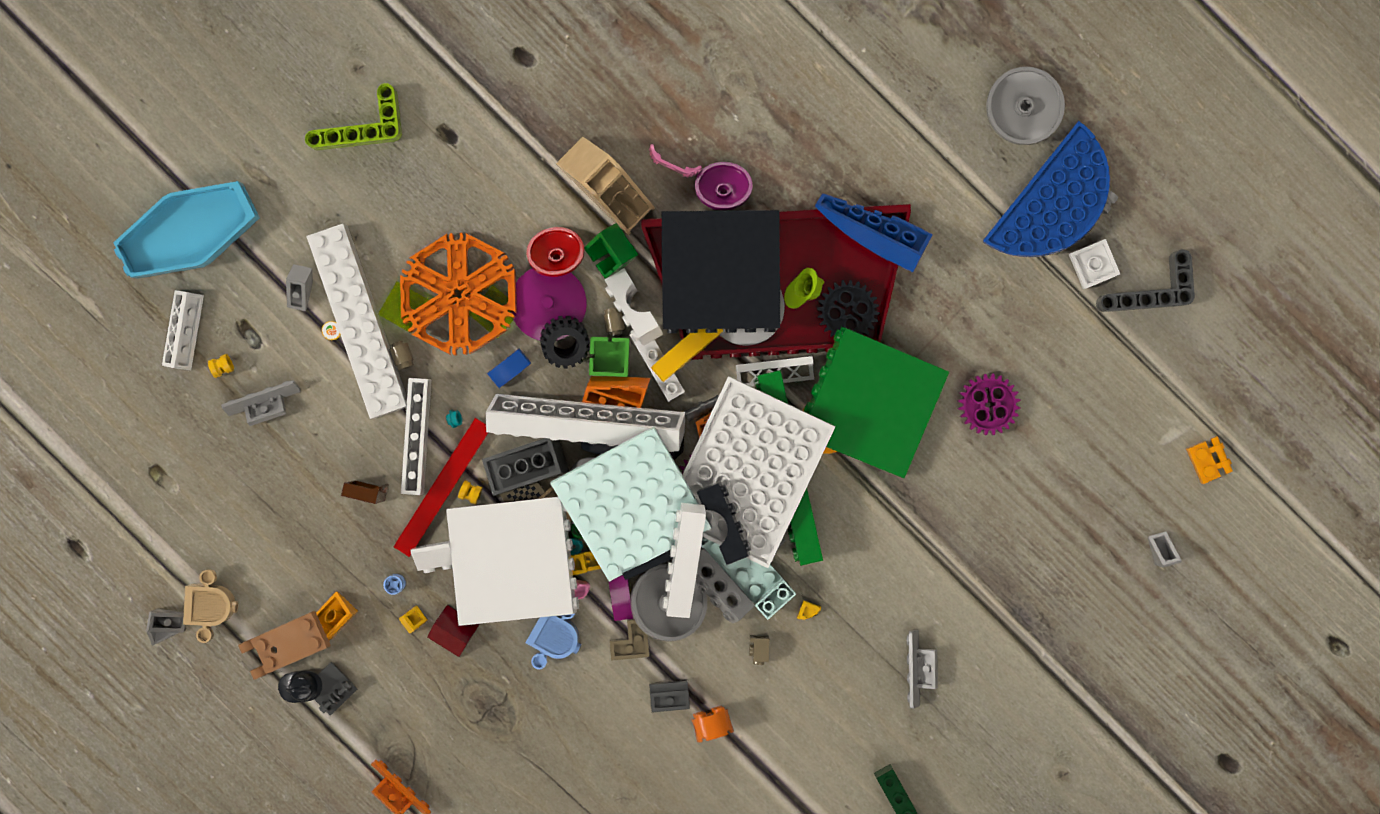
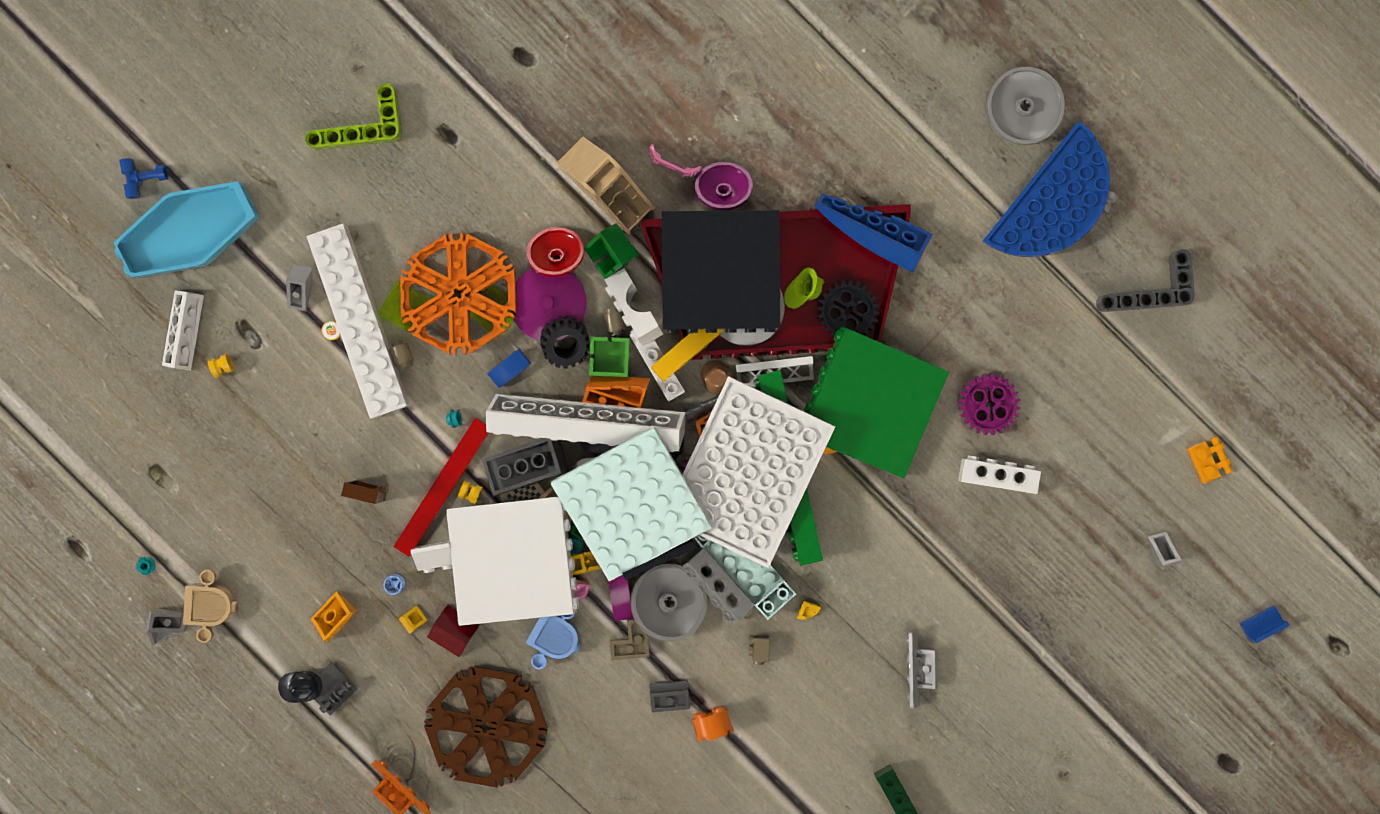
(135, 178): none -> blue bar
(150, 565): none -> teal plate
(263, 404): light grey bracket -> none
(293, 642): medium nougat hinge -> none
(416, 436): white brick -> none
(469, 722): none -> reddish brown plate
(685, 560): white brick -> none
(715, 375): none -> medium nougat hat
(716, 500): black arch -> none
(1028, 484): none -> white brick
(1094, 264): white plate -> none
(1263, 625): none -> blue panel

